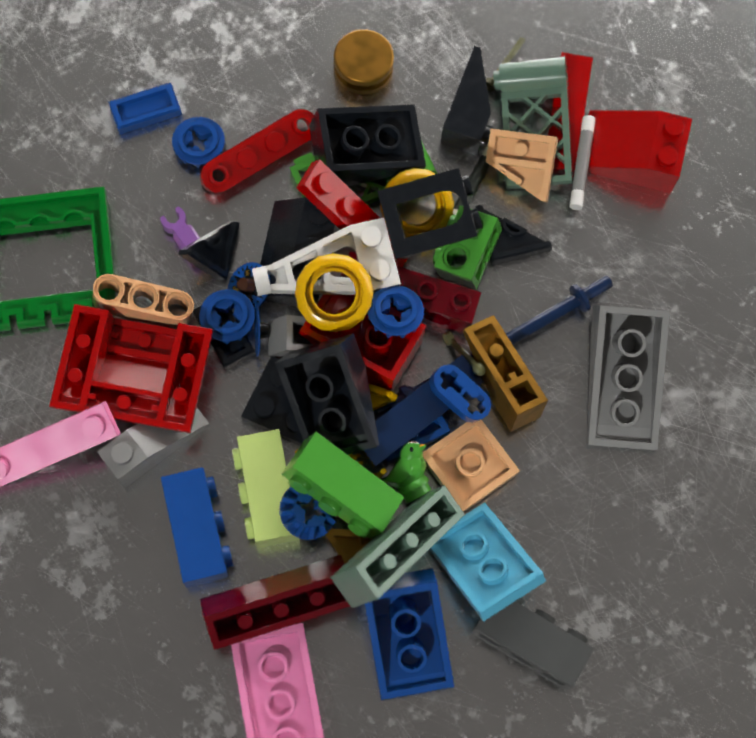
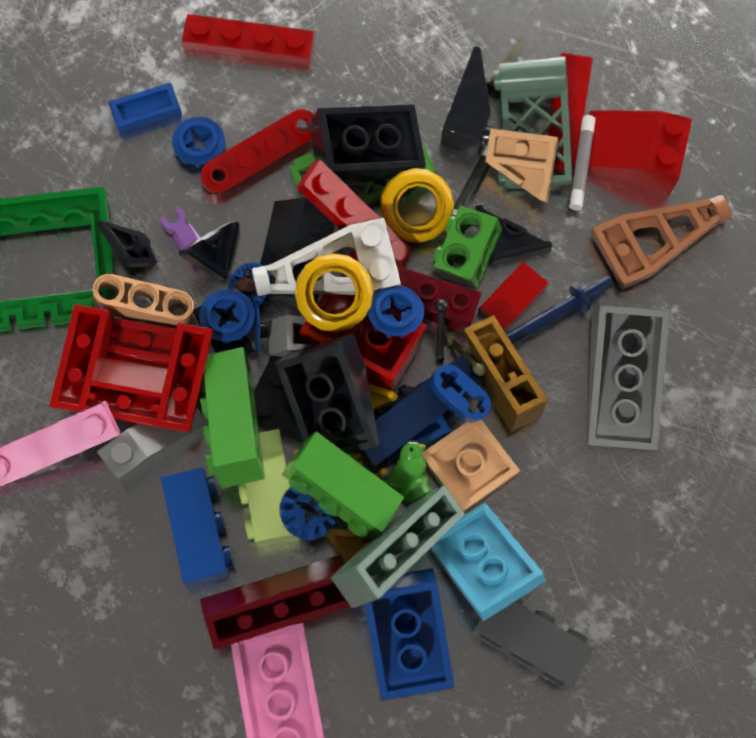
(129, 245): none -> black piece
(231, 419): none -> bright green brick
(248, 39): none -> red plate
(363, 62): pearl gold head -> none
(440, 306): none -> pearl dark grey hinge
(460, 231): black panel -> none
(514, 296): none -> red tile
(624, 253): none -> nougat plate

